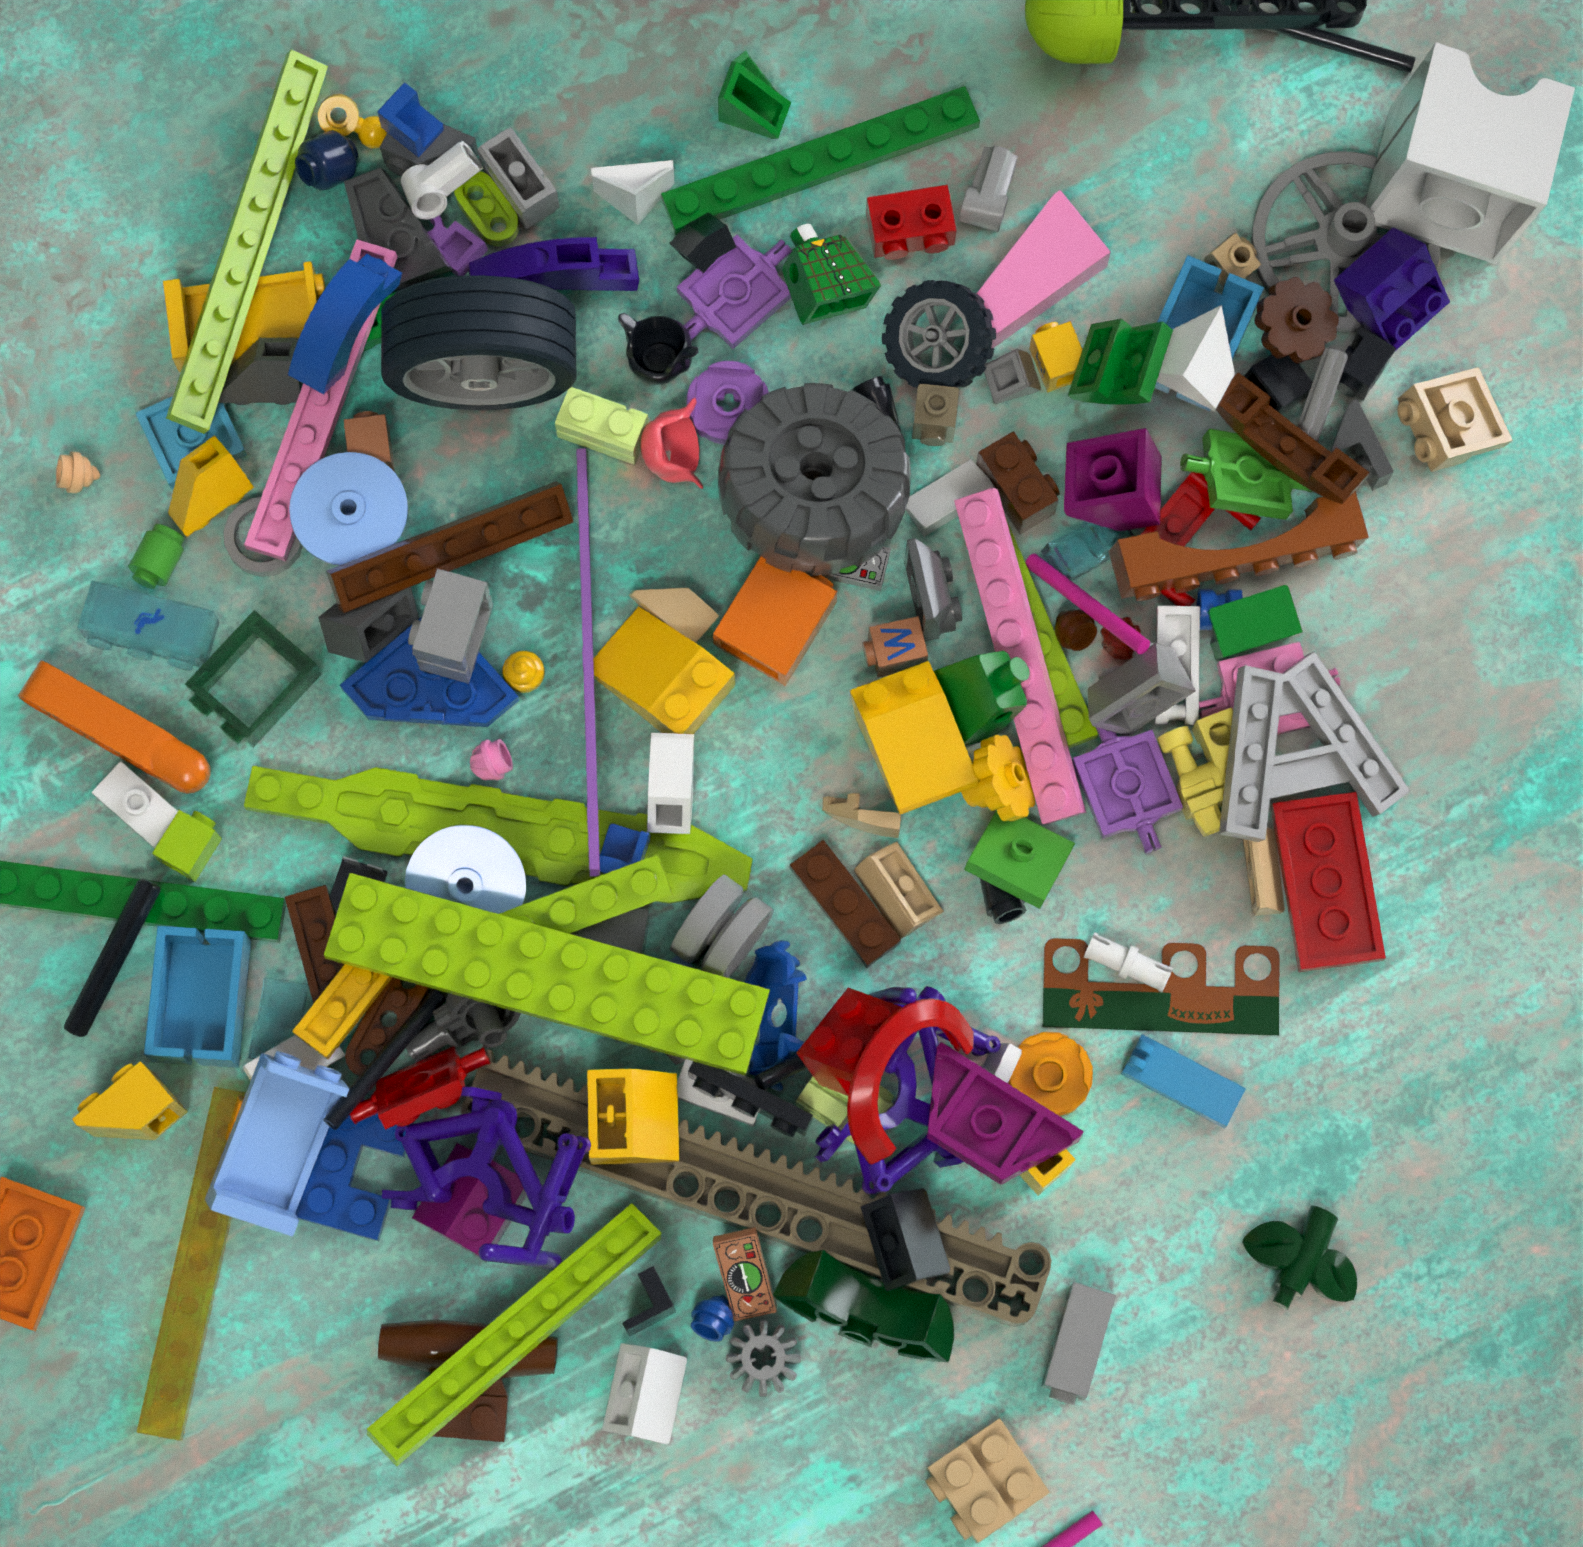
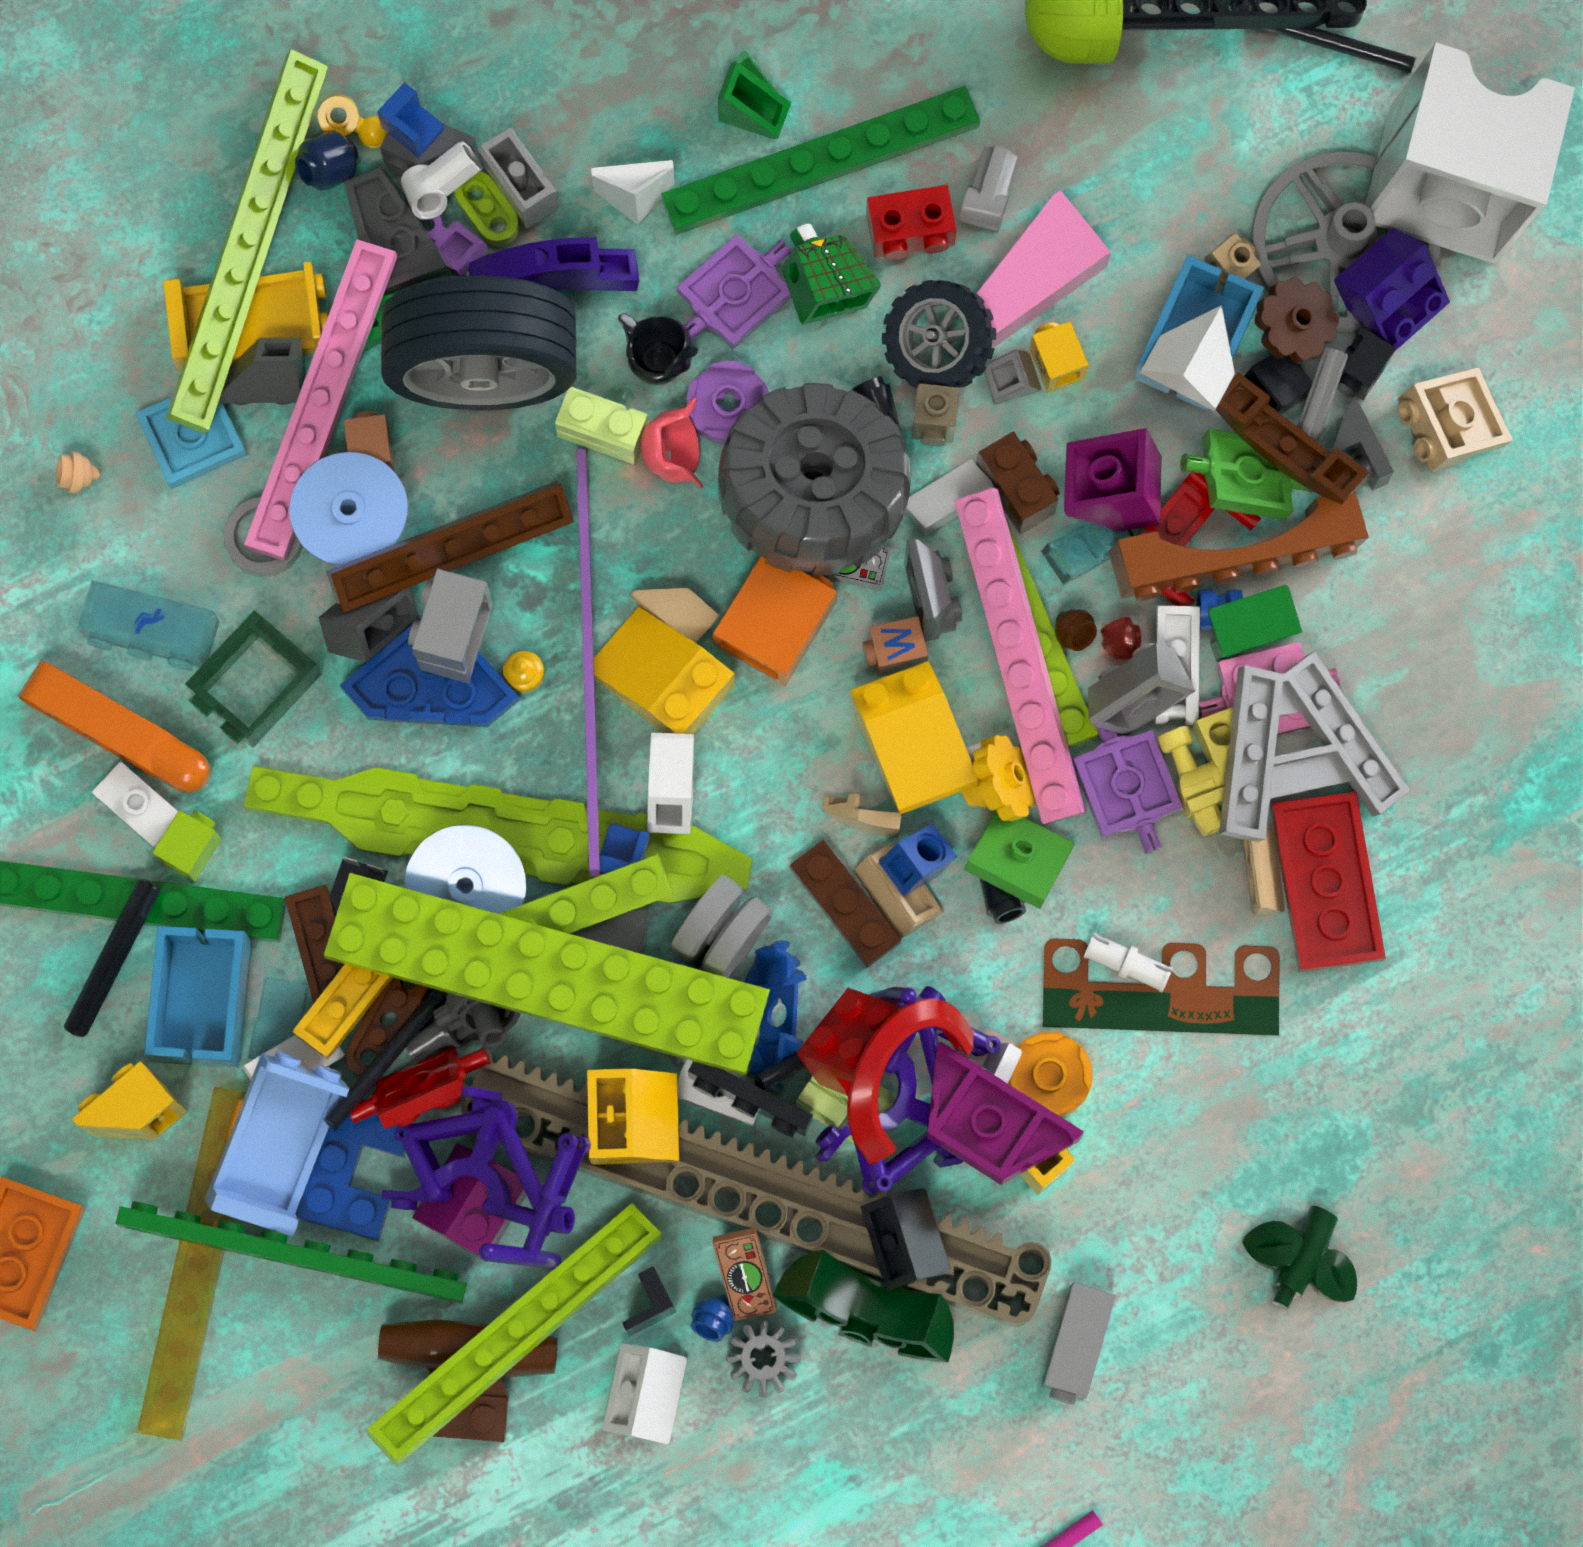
(156, 556): bright green brick -> none
(206, 486): yellow slope -> none
(273, 1247): none -> green plate
(337, 319): blue arch -> none
(491, 760): bright pink plate -> none
(703, 241): black piece -> none
(917, 859): none -> blue brick
(984, 693): green torso -> none
(985, 1482): tan plate -> none
(1087, 604): dark pink bar -> none
(1120, 363): green slope -> none
(1183, 1081): dark azure hinge -> none

